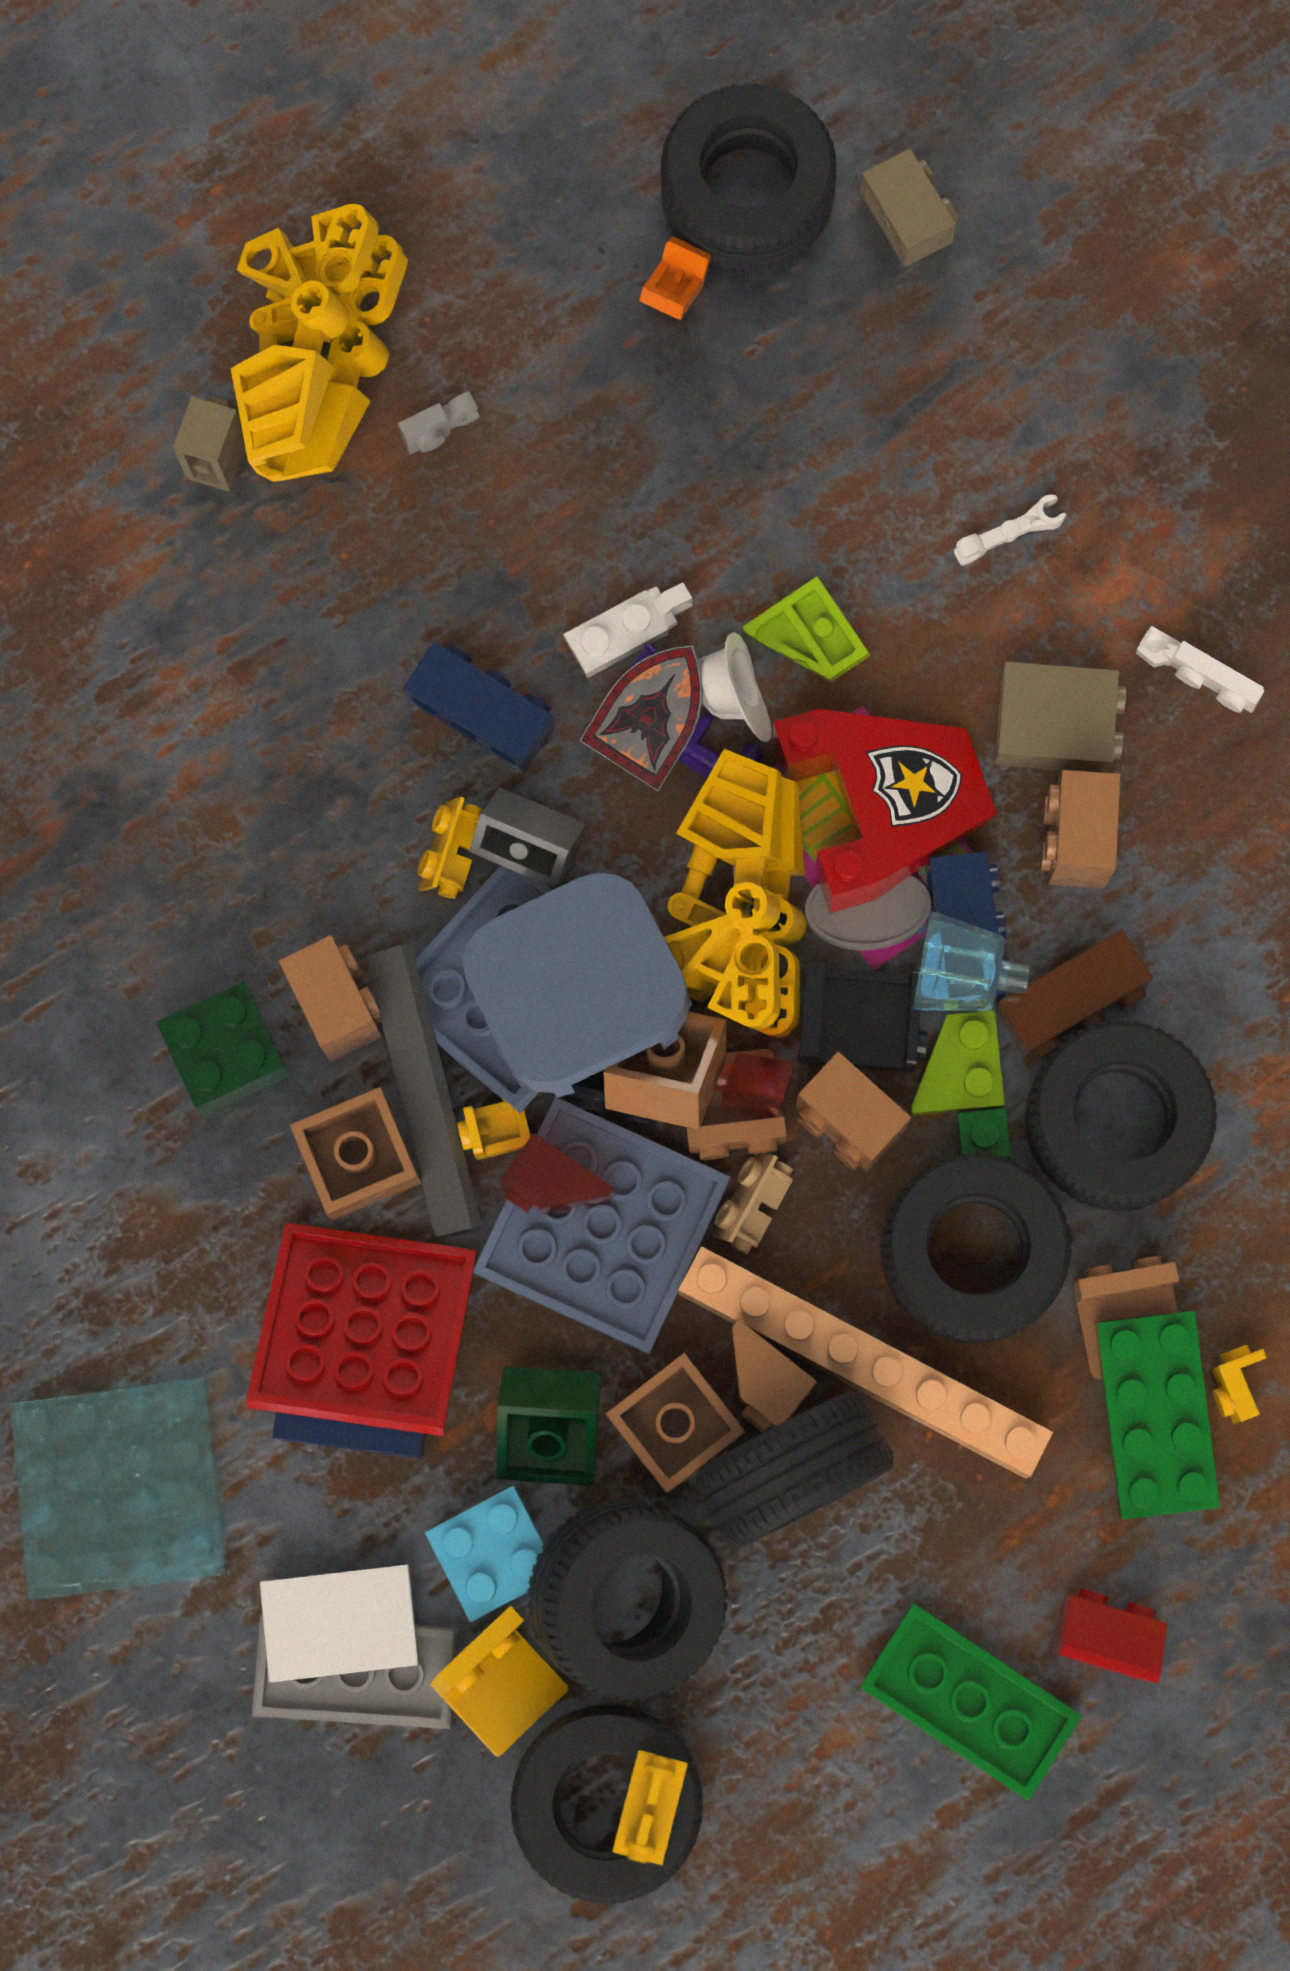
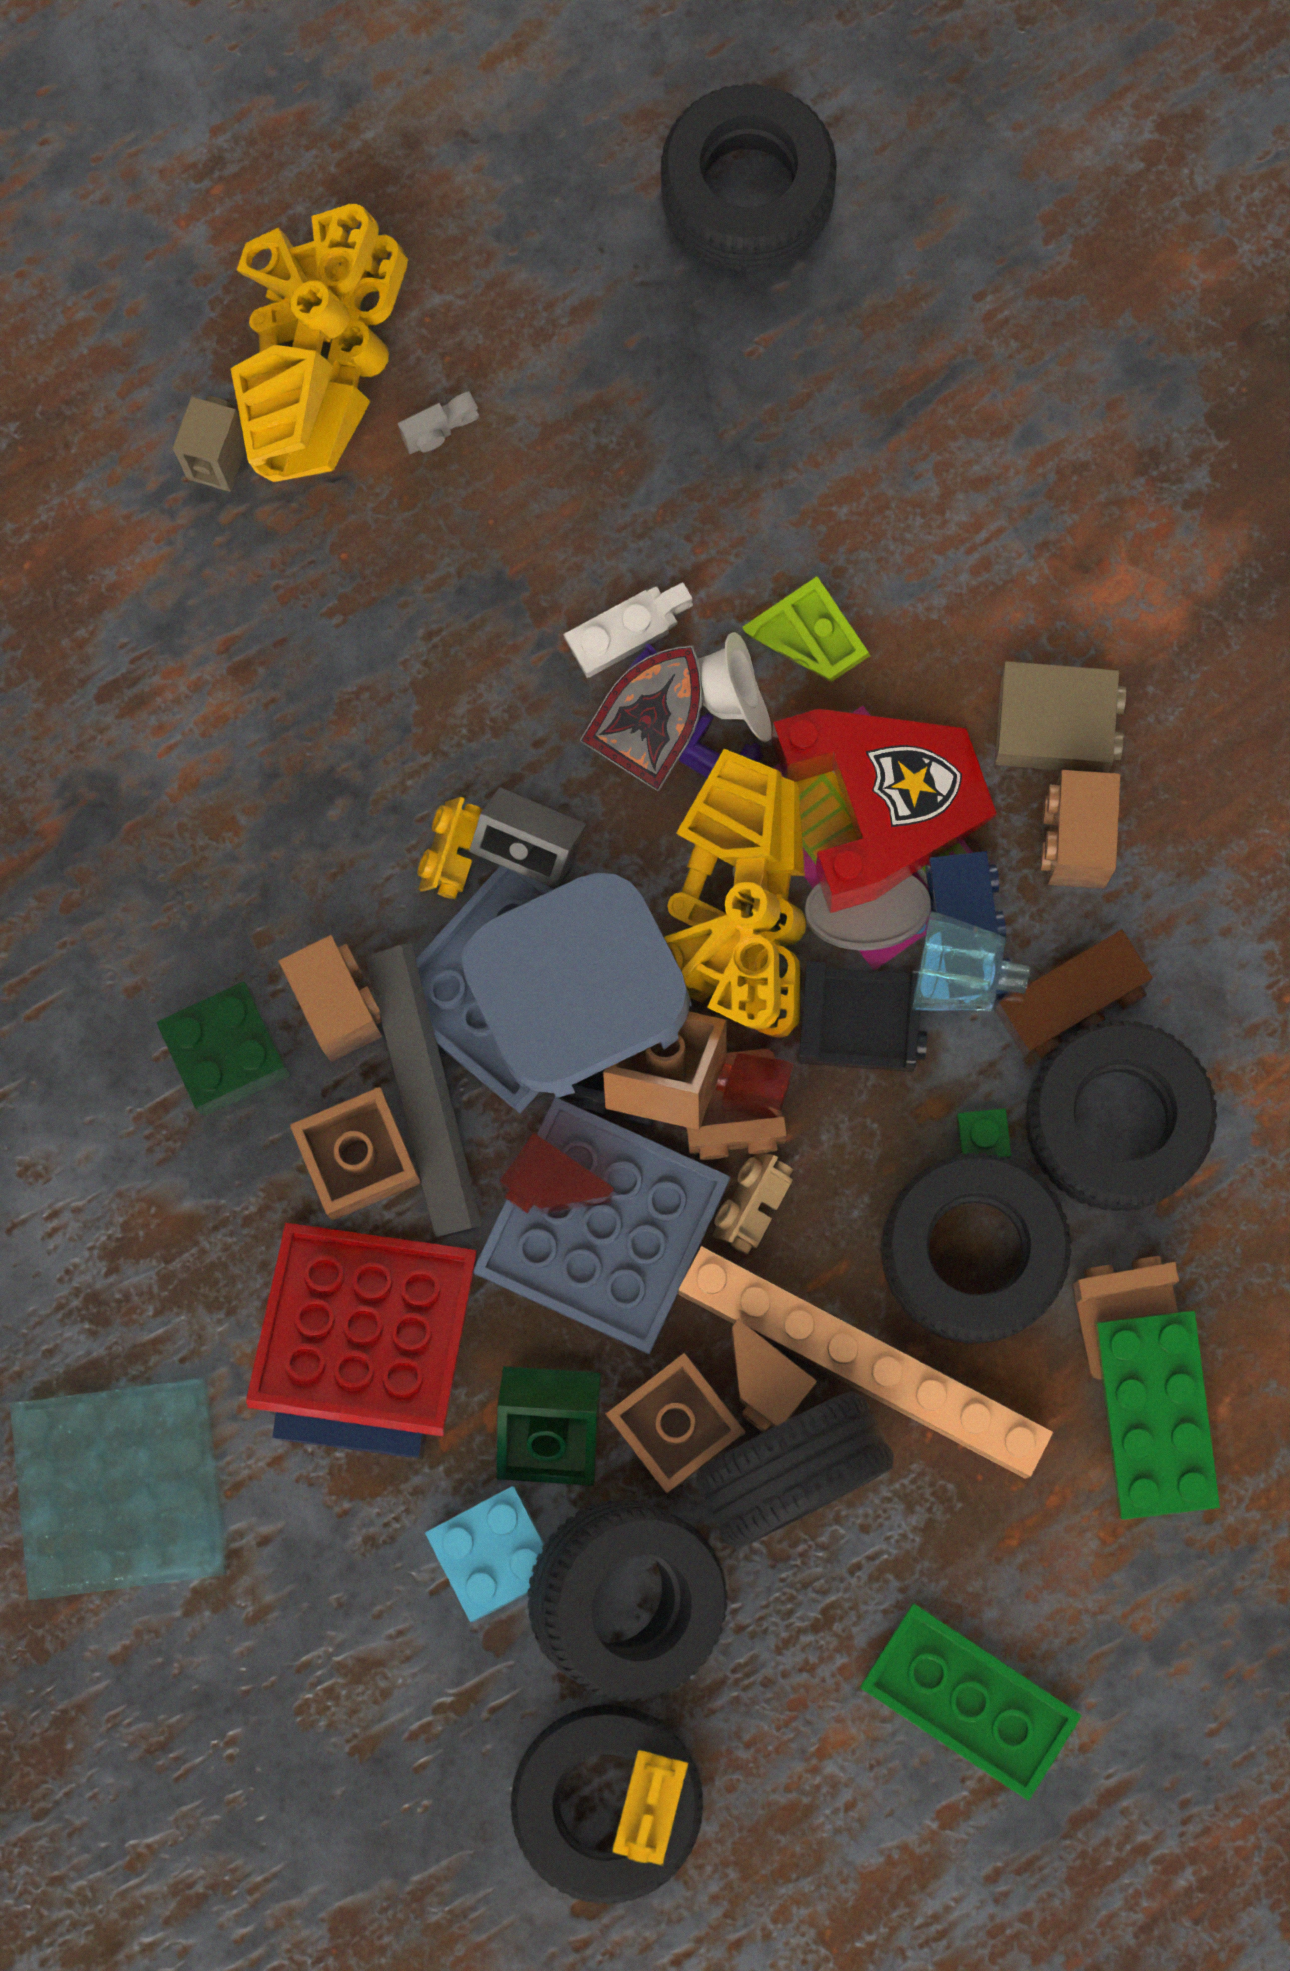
(339, 1623): white tile -> none
(371, 1697): light grey tile -> none
(480, 705): dark blue brick -> none
(493, 1130): yellow bracket -> none
(499, 1684): yellow bracket -> none
(676, 278): orange bracket -> none
(851, 1113): medium nougat brick -> none
(908, 207): dark tan brick -> none
(963, 1067): lime wing -> none
(974, 546): white piece -> none
(1109, 1637): red slope -> none
(1198, 668): white hinge -> none
(1233, 1394): yellow bracket -> none

